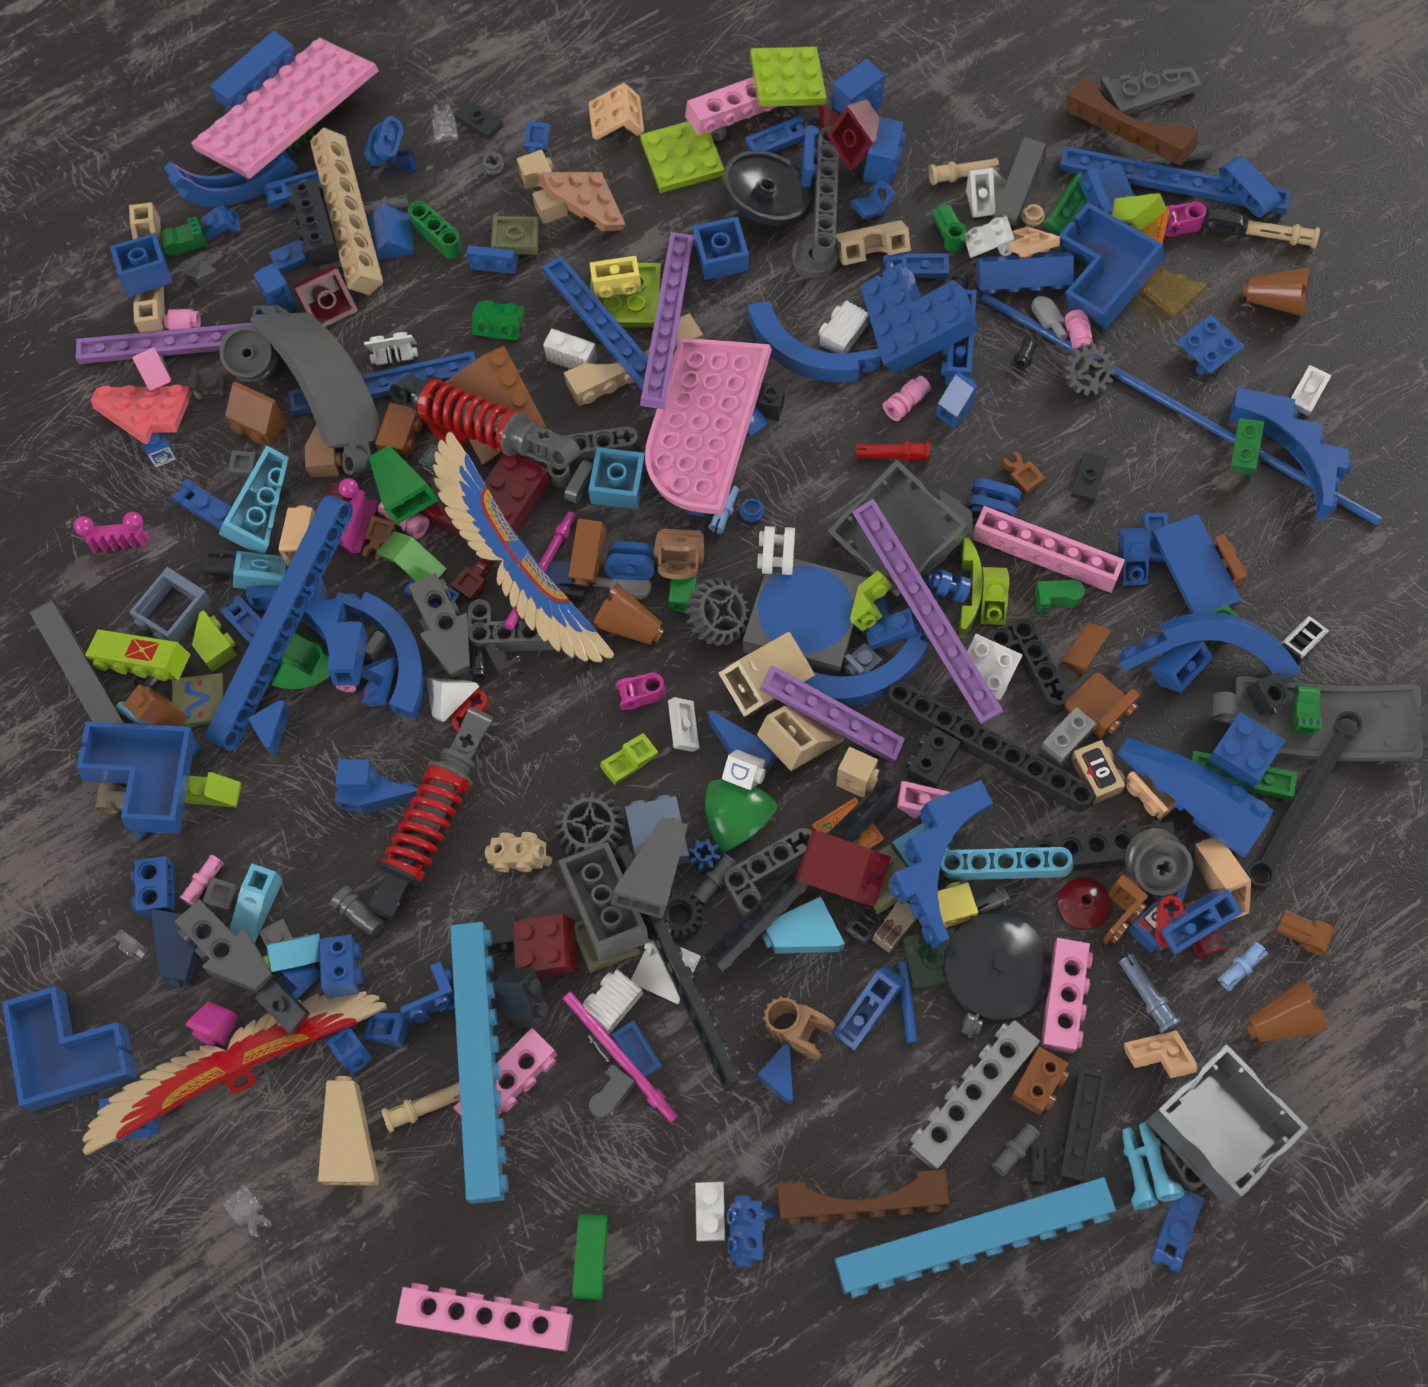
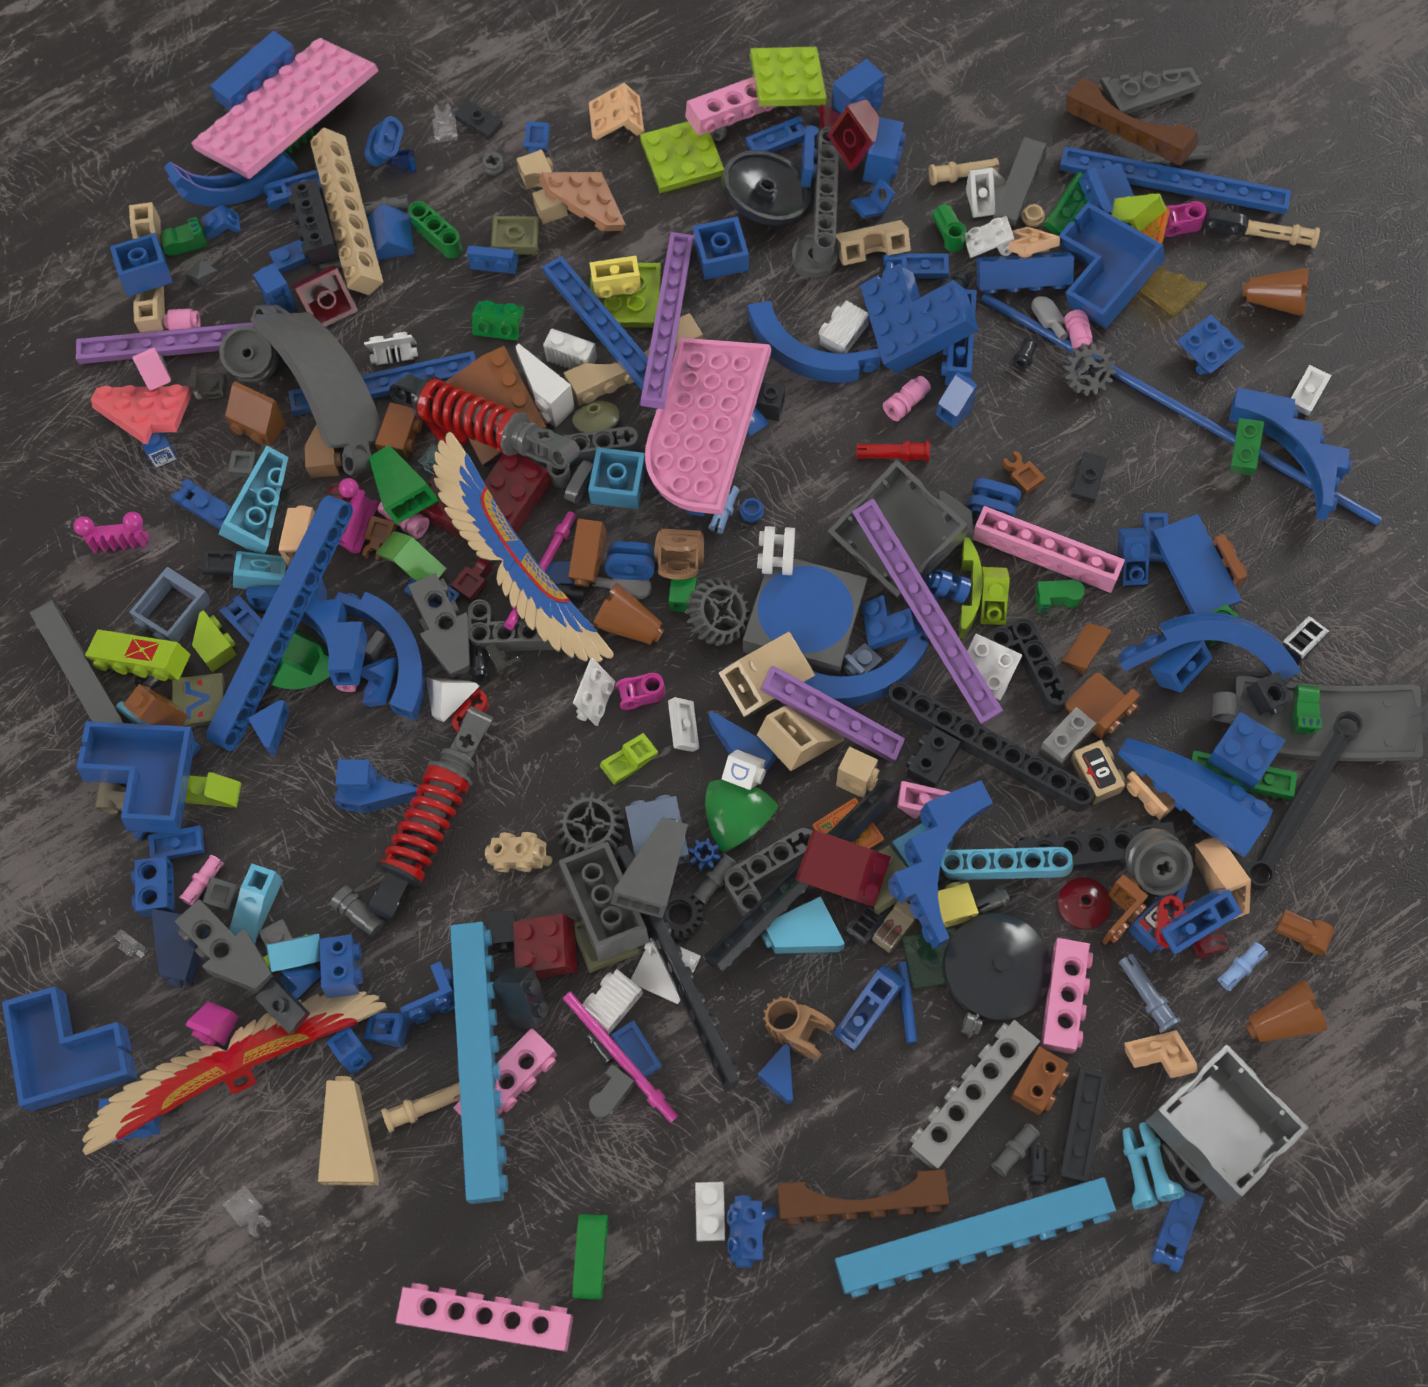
(175, 845): none -> blue plate
(548, 390): none -> white slope
(593, 693): none -> white hinge
(596, 416): none -> olive dish
(864, 609): lime slope -> none
(1249, 186): blue beam -> none

